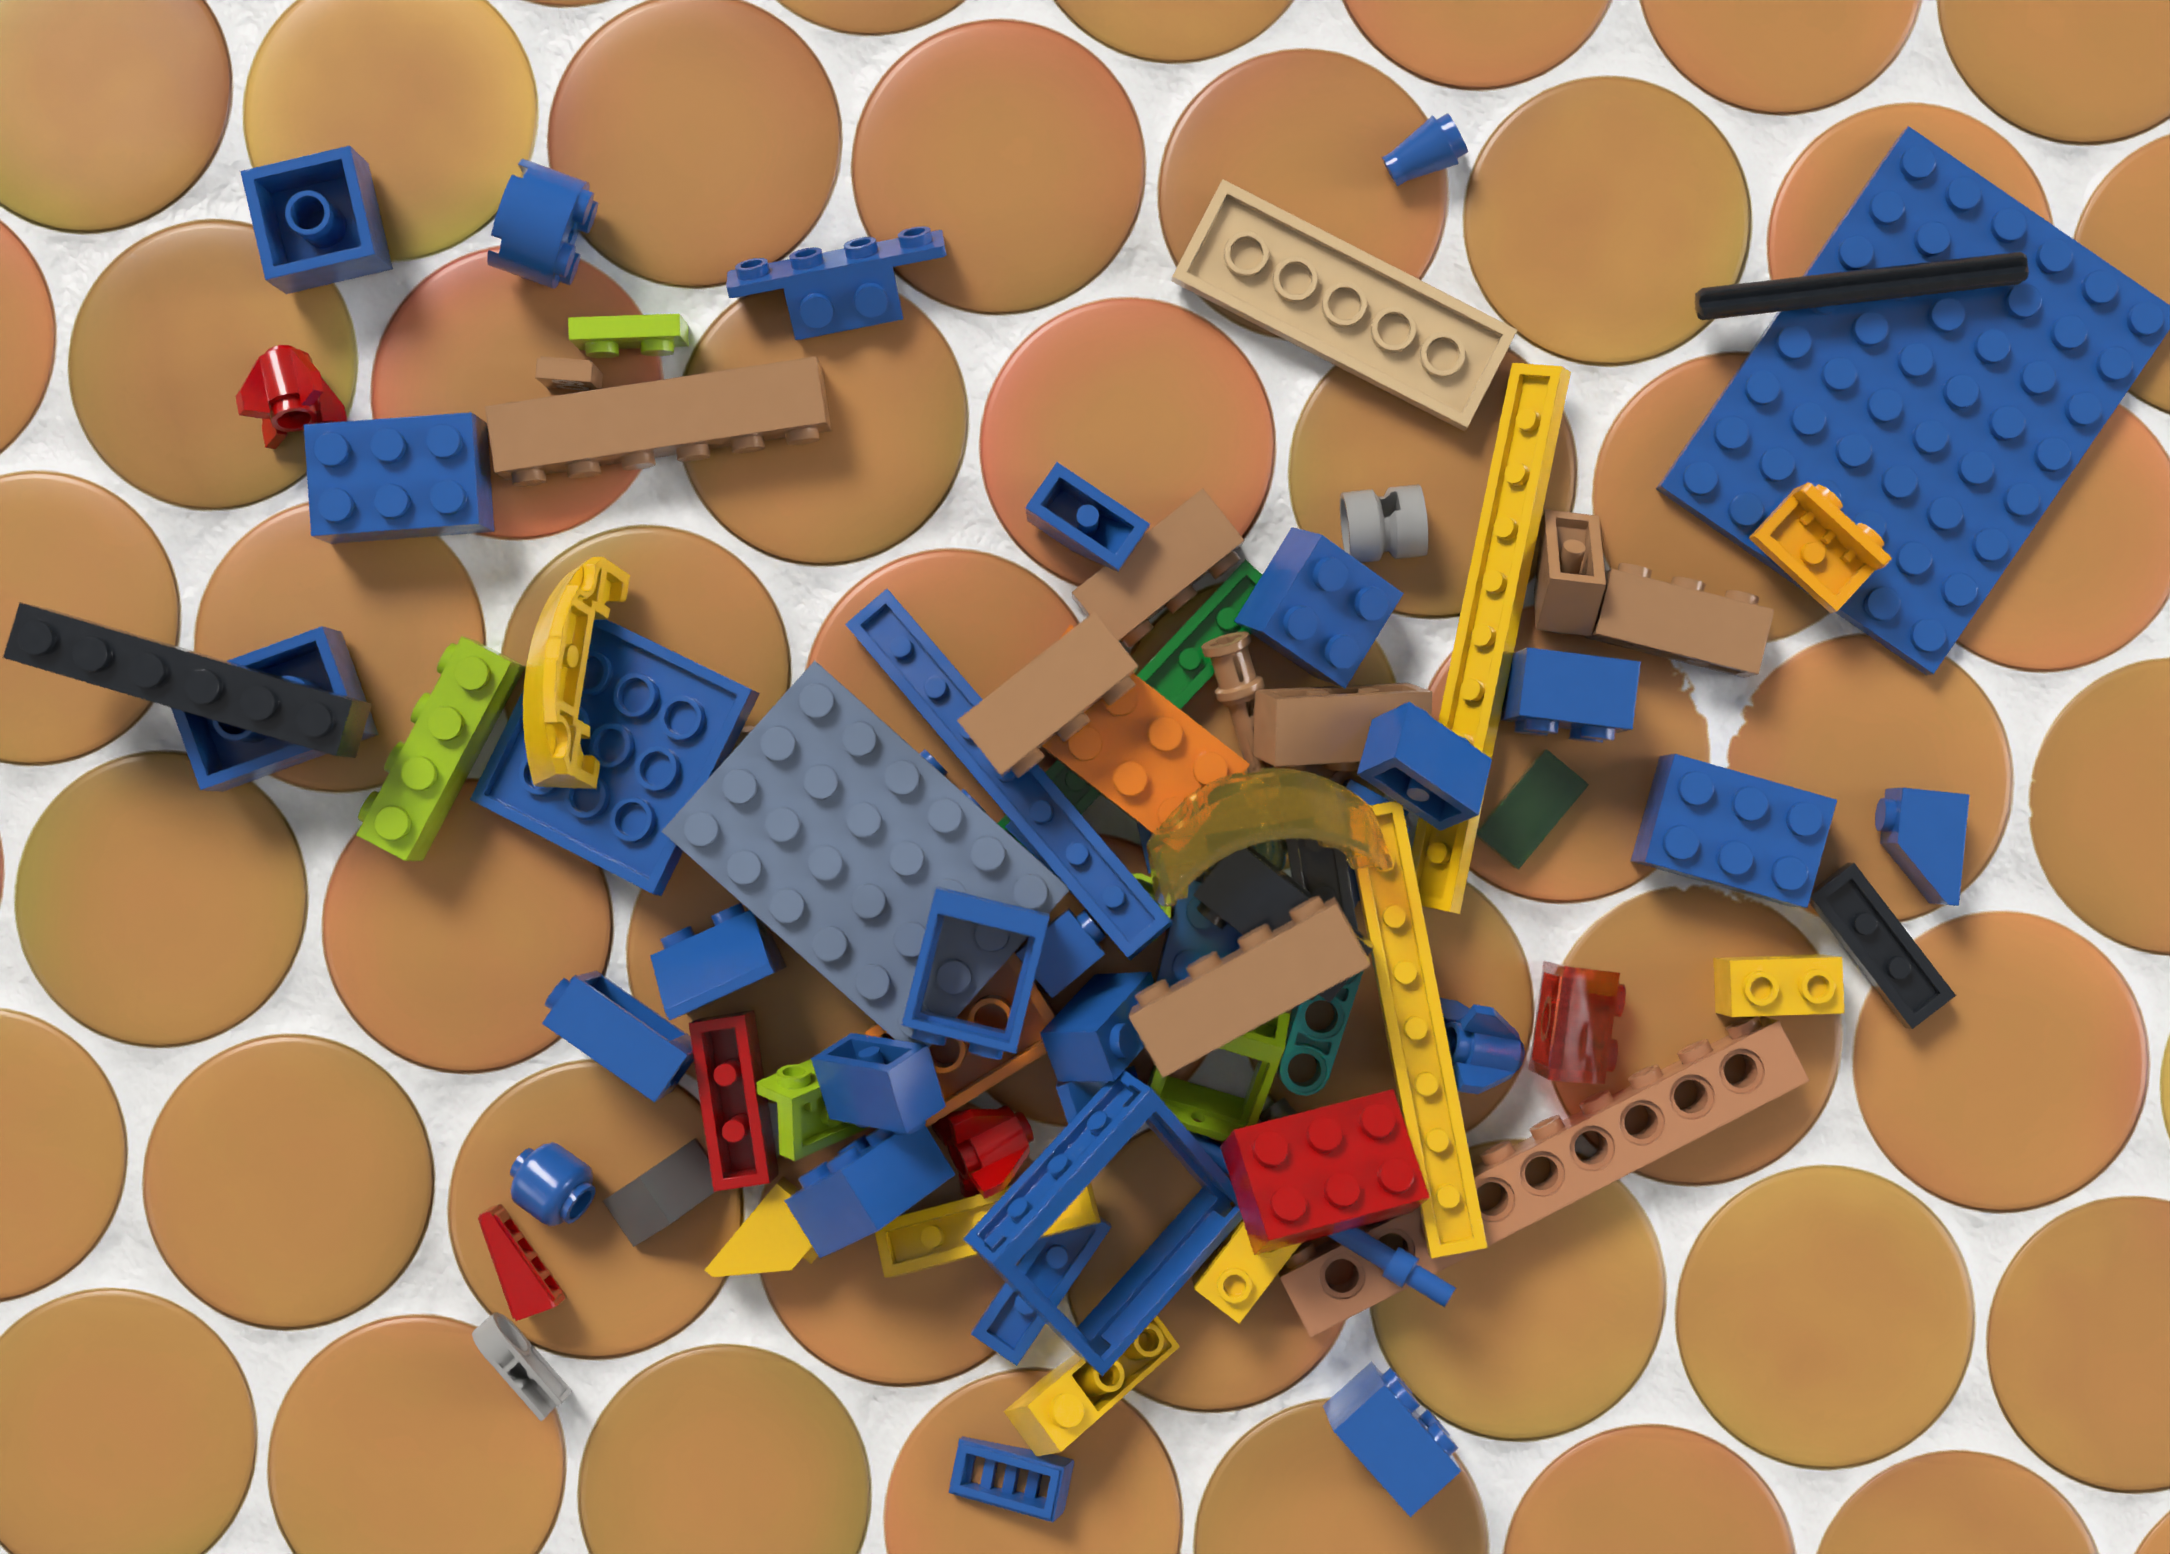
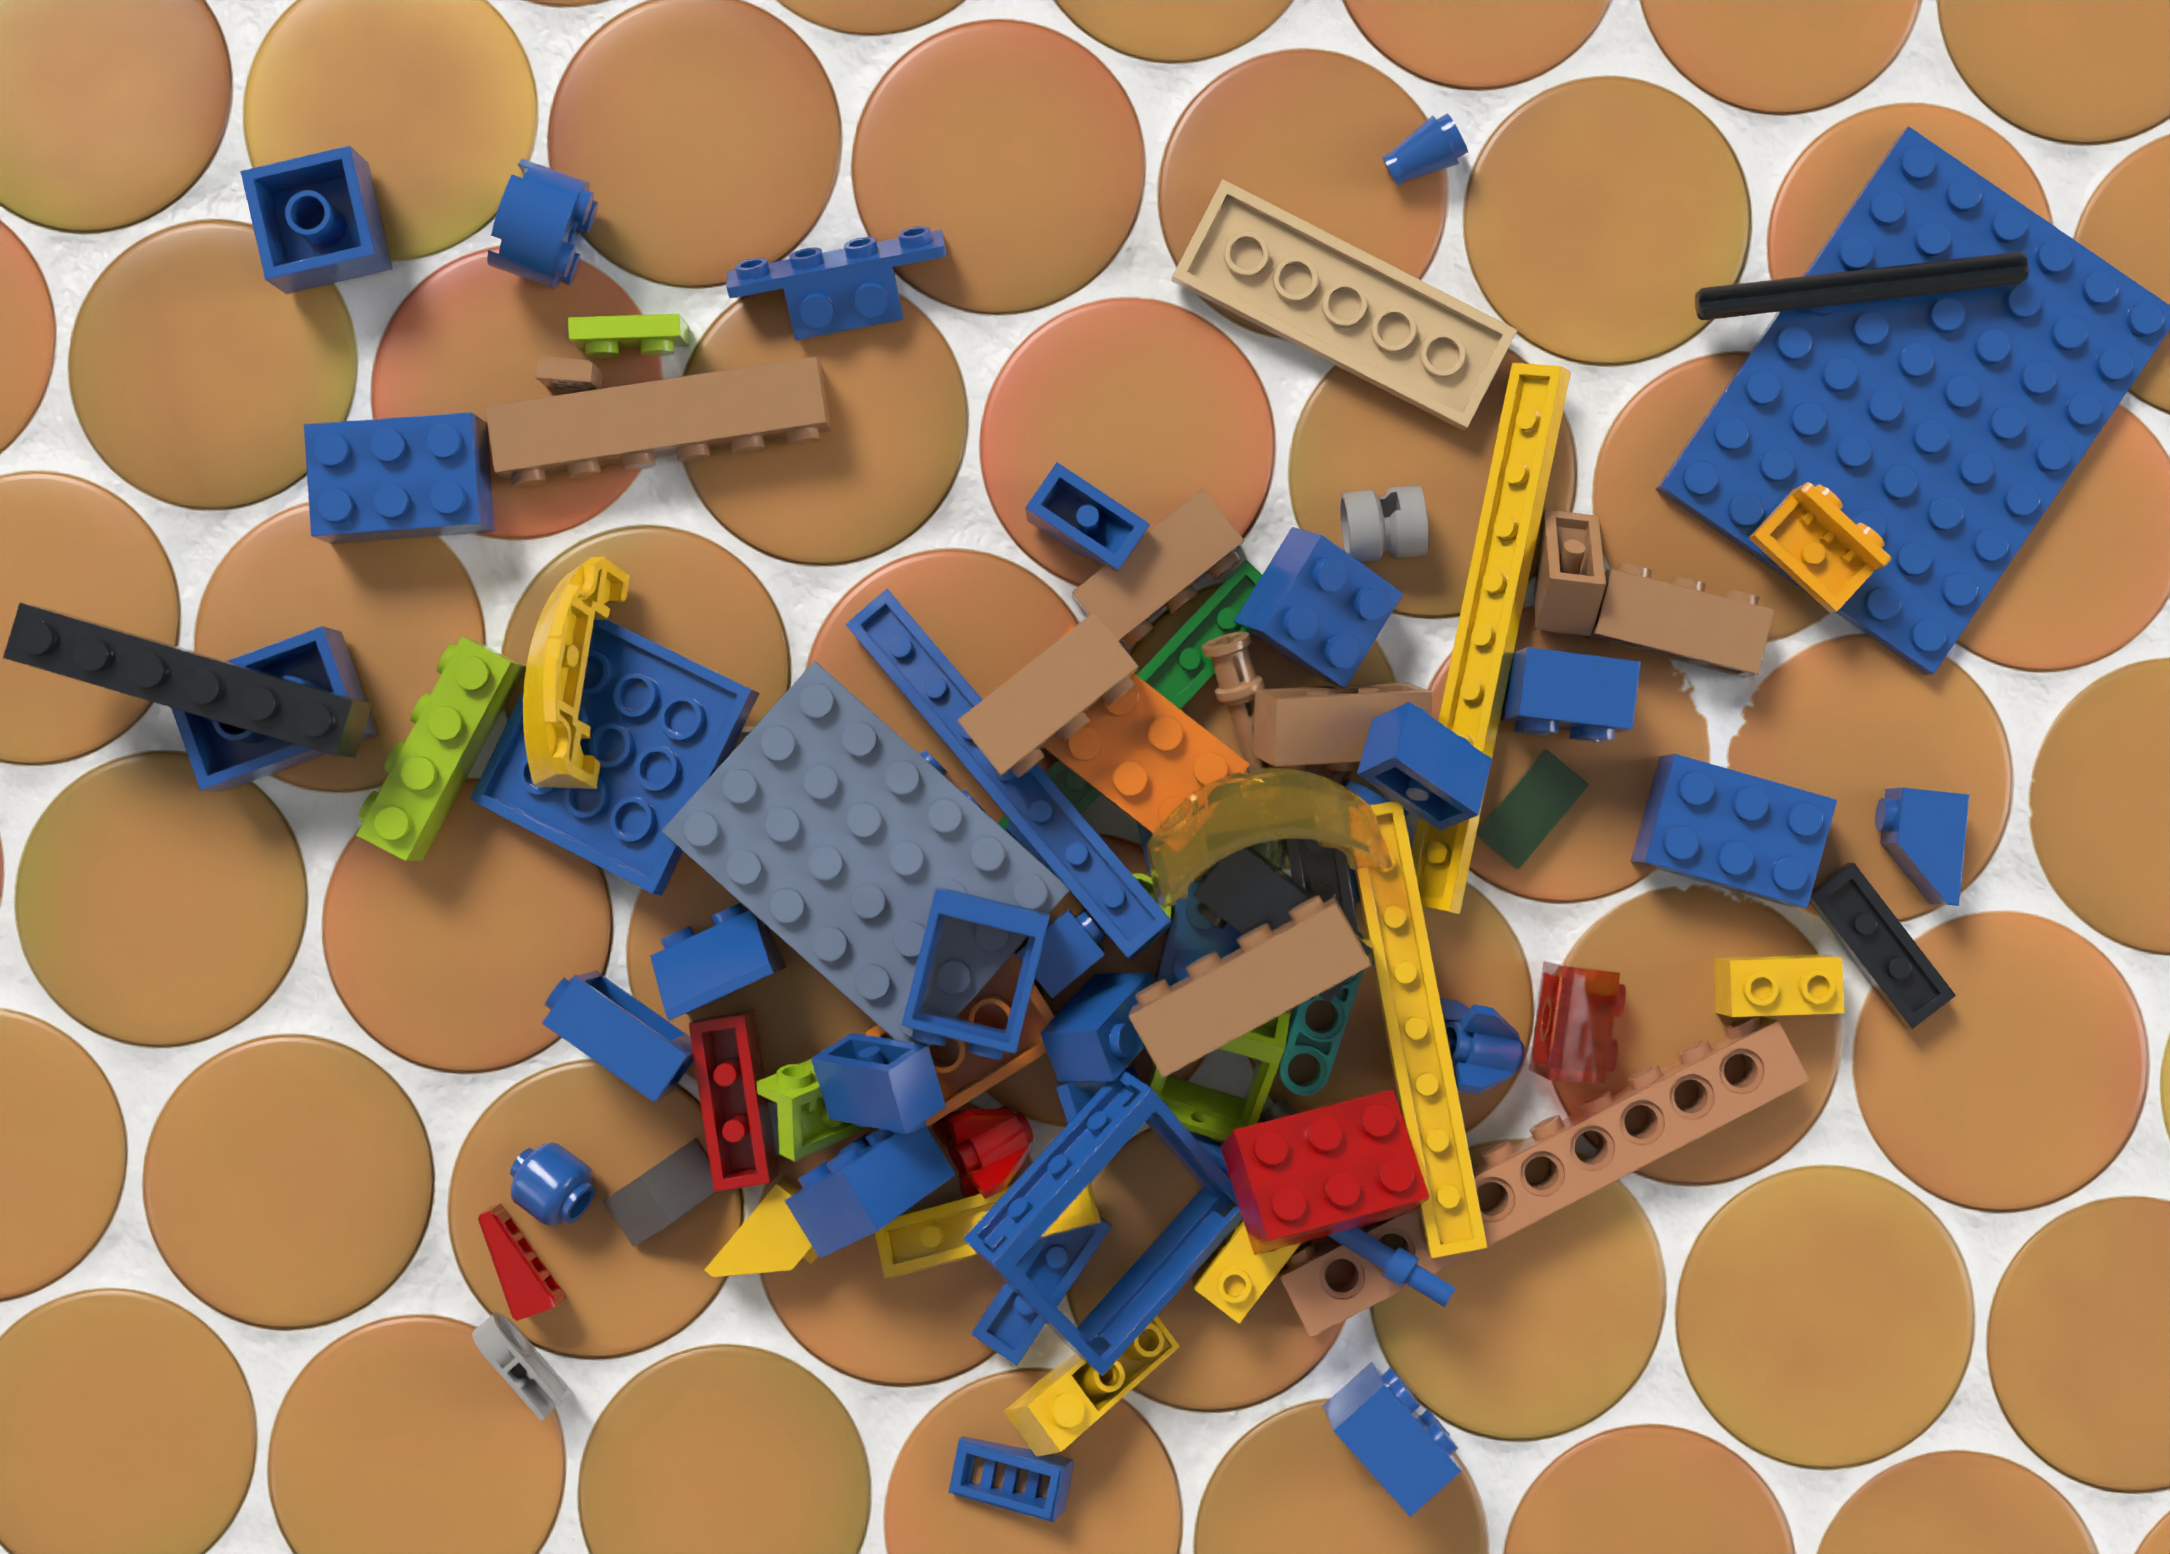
(287, 394): red brick -> none

